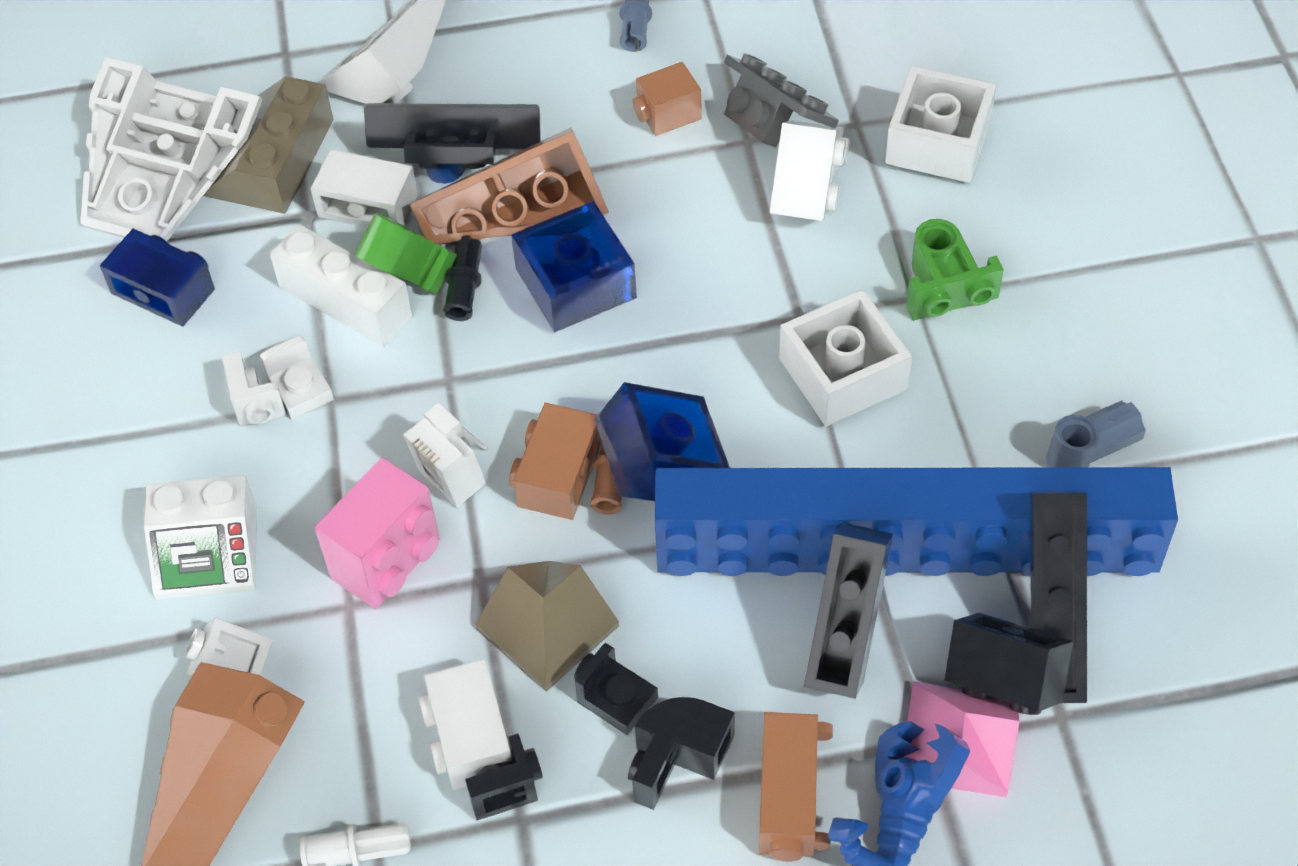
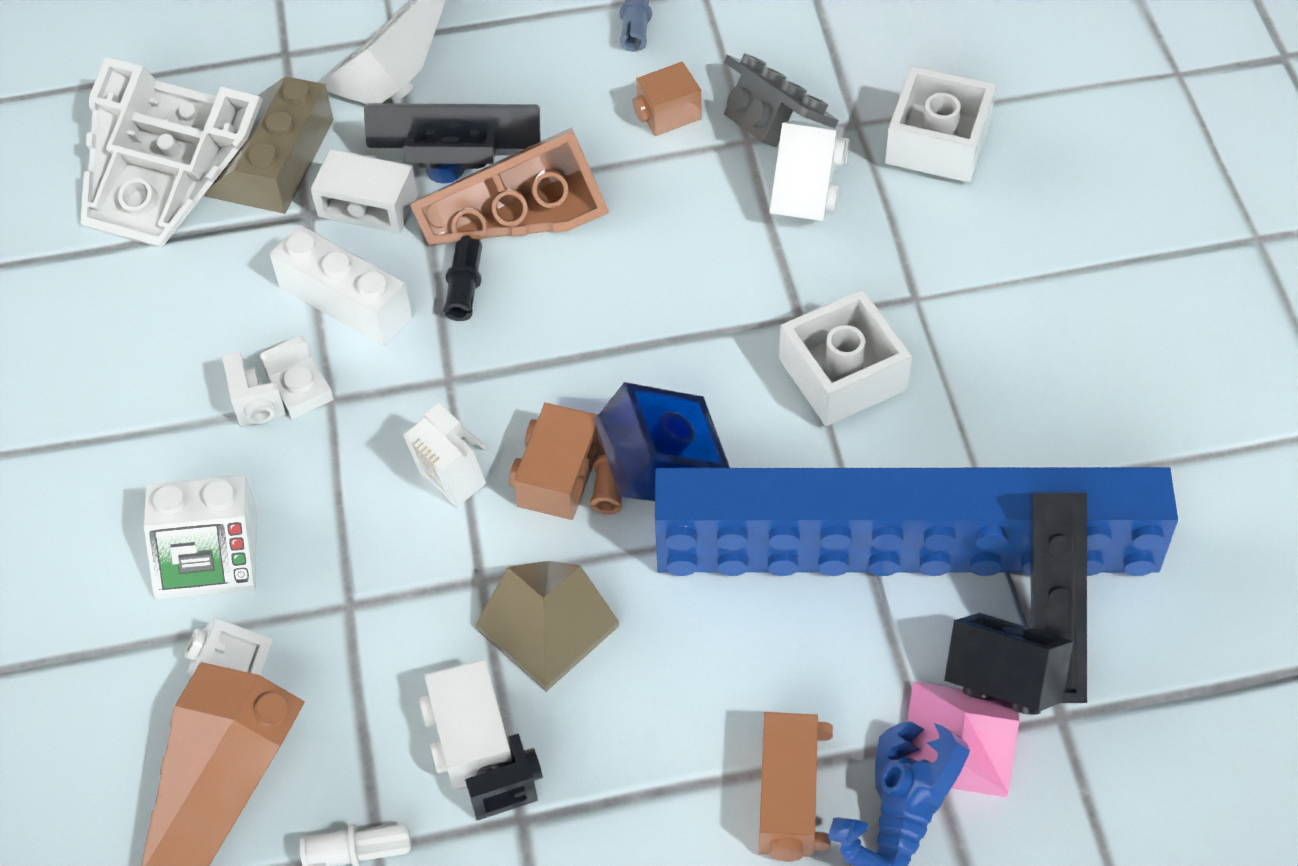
(158, 276): clear blue brick -> none
(378, 533): bright pink brick -> none
(404, 253): bright green pin -> none
(574, 266): clear blue brick -> none
(612, 689): black bracket -> none
(680, 734): black brick -> none
(848, 610): brick -> none
(947, 272): bright green pin -> none
(1089, 438): sand blue piece -> none

